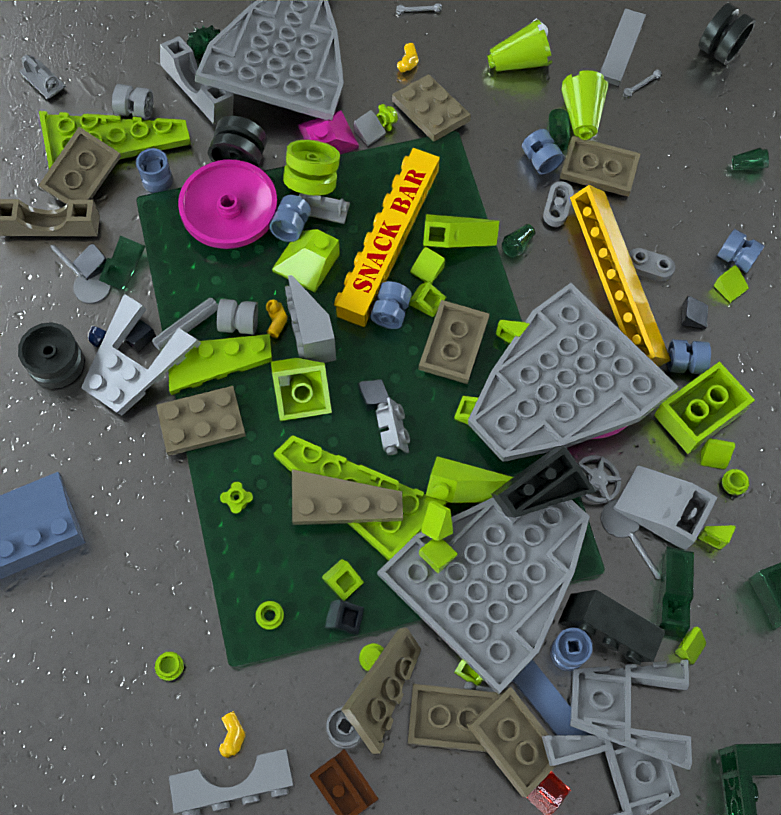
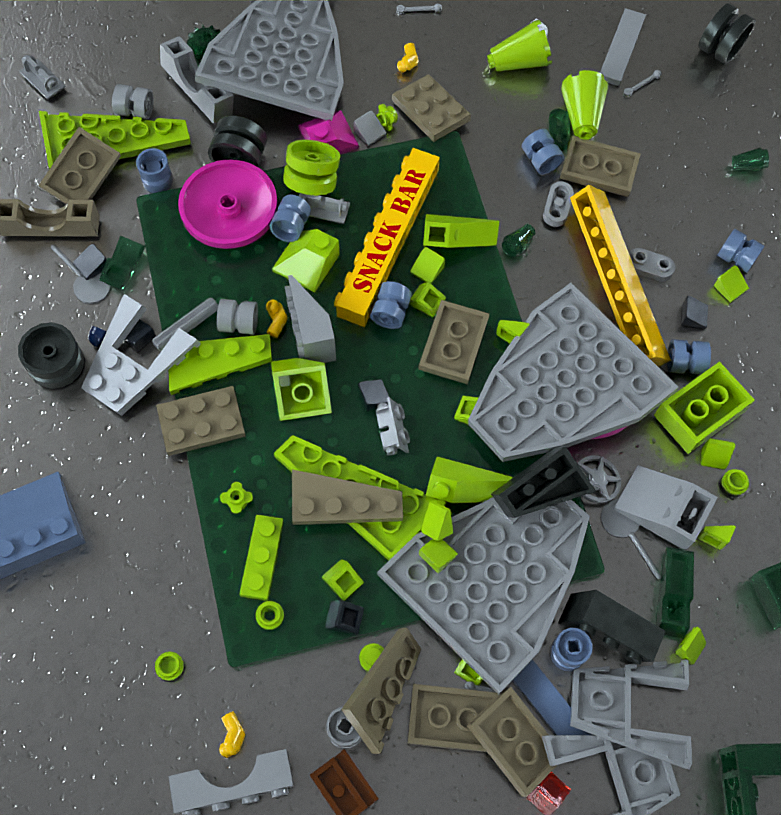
(261, 557): none -> lime plate

